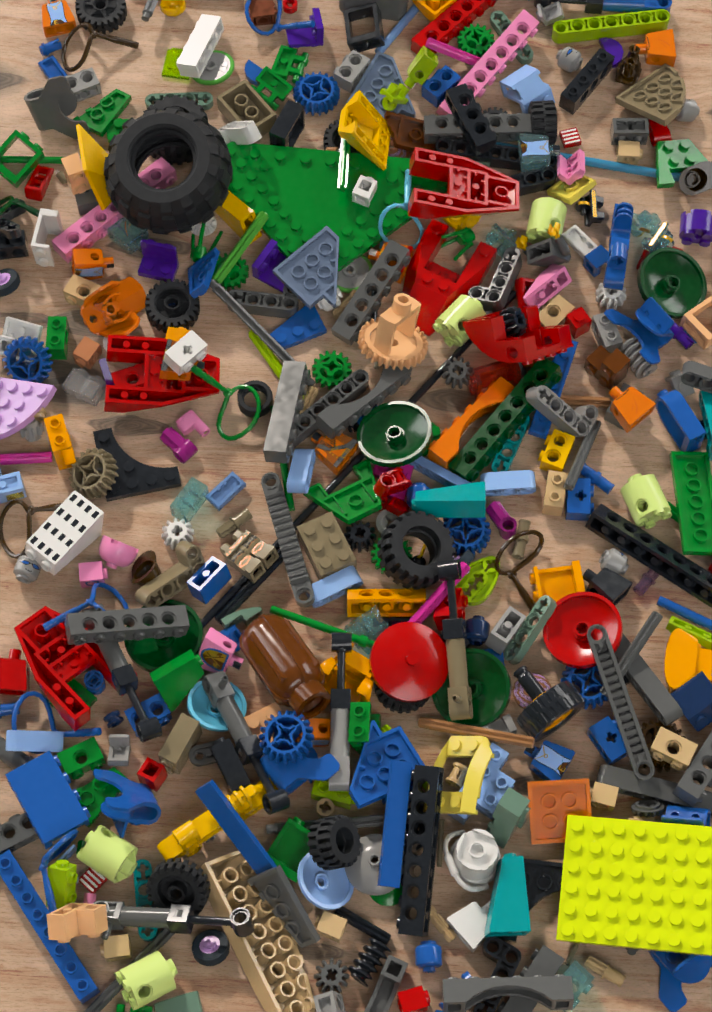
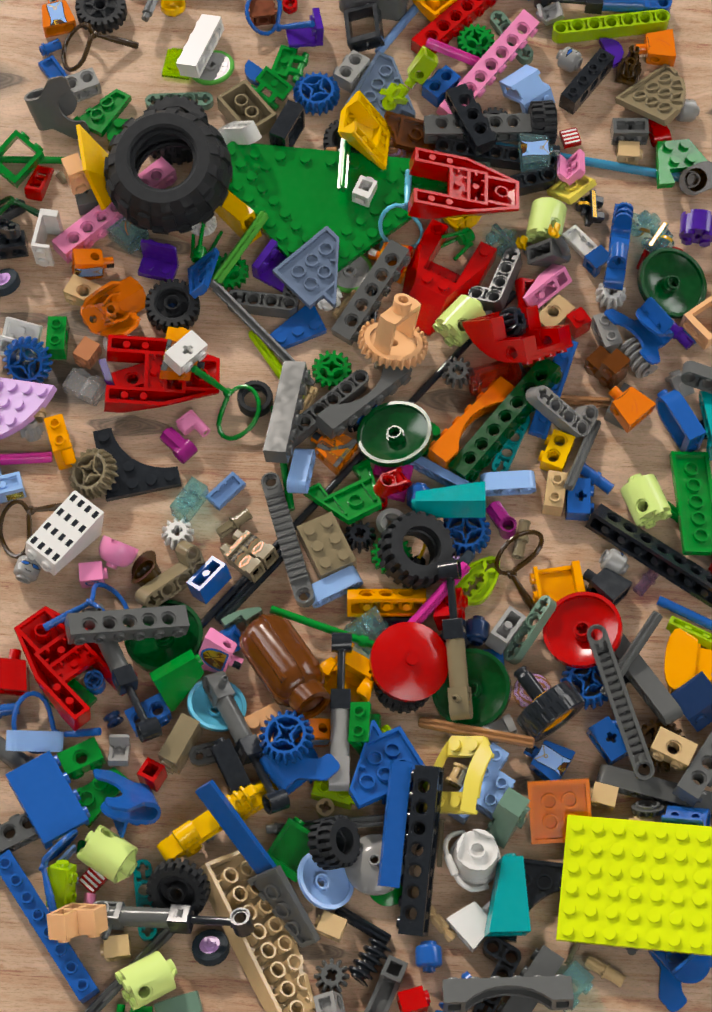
(397, 506): red tile -> none

